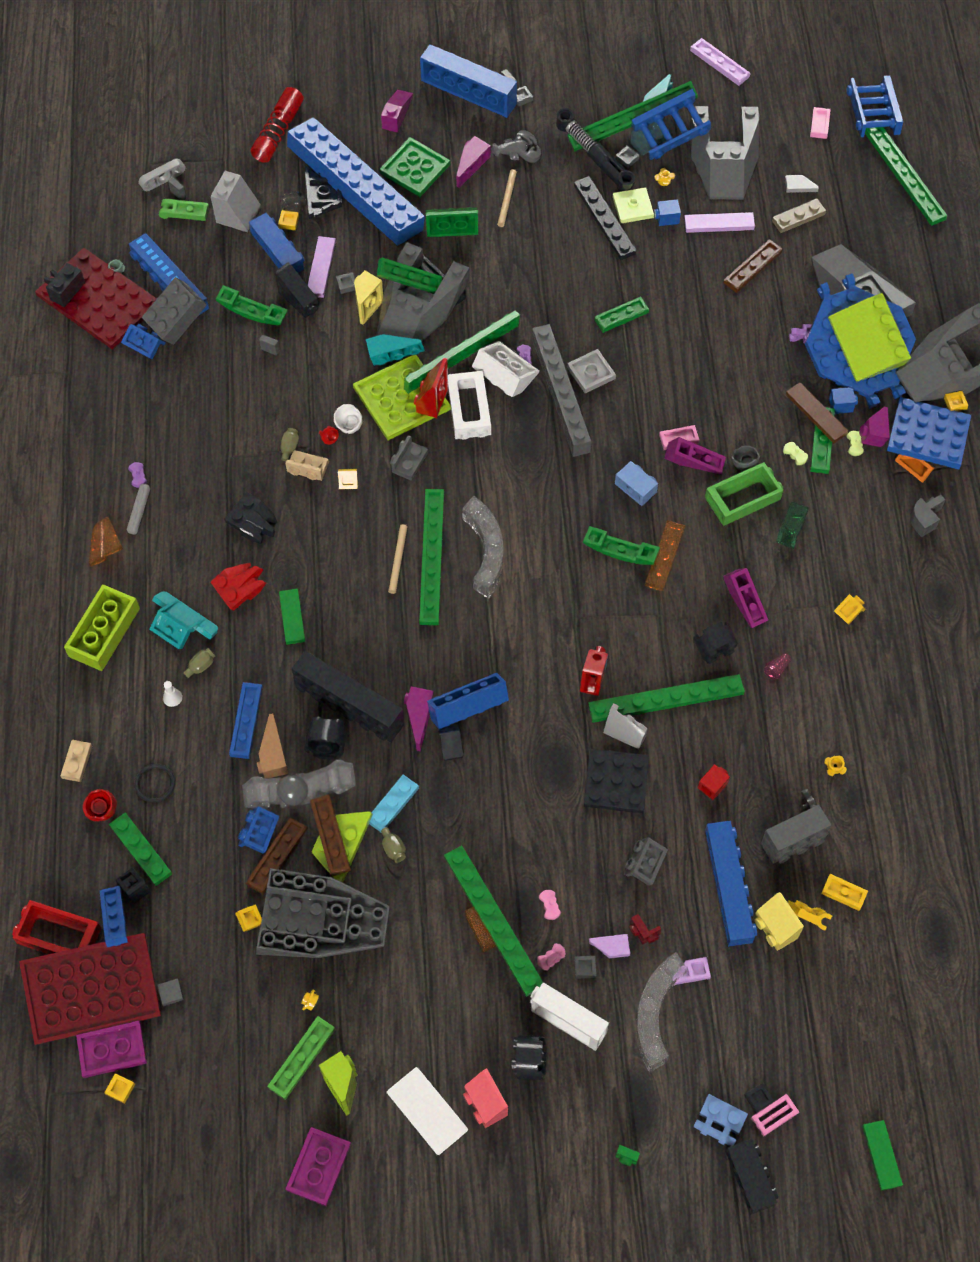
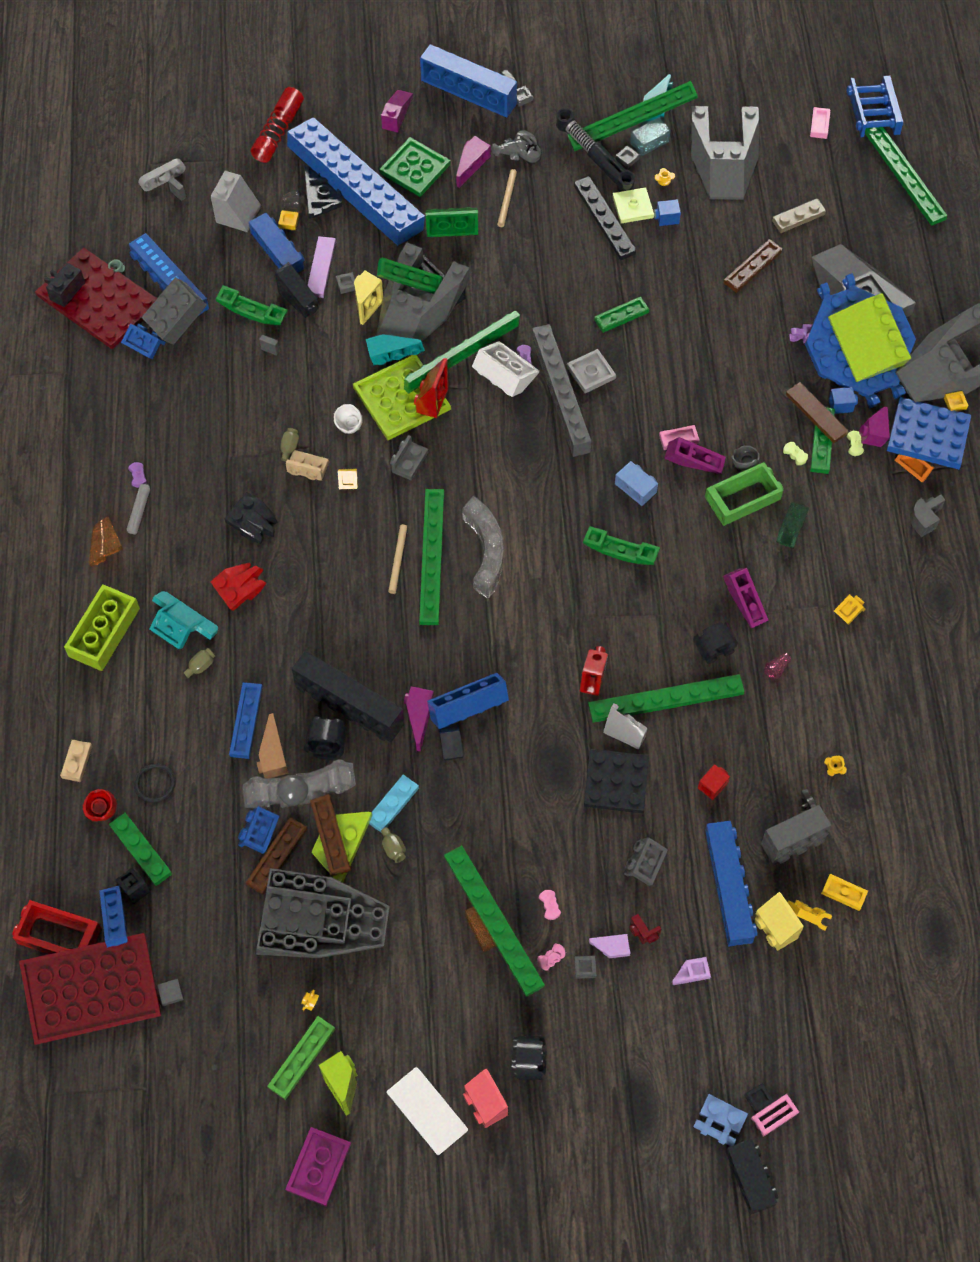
(111, 1049): magenta plate -> none
(119, 1088): yellow plate -> none
(171, 696): white cone -> none
(183, 209): bright green plate -> none
(249, 918): yellow plate -> none
(292, 616): green tile -> none
(329, 435): red plate -> none
(463, 429): white piece -> none
(568, 1016): white piece -> none
(627, 1156): green plate -> none
(647, 1019): clear brick -> none
(668, 547): clear orange tile -> none
(671, 108): blue fence -> none
(719, 222): tile -> none
(720, 61): lavender tile -> none
(799, 183): tile -> none
(882, 1155): green tile -> none

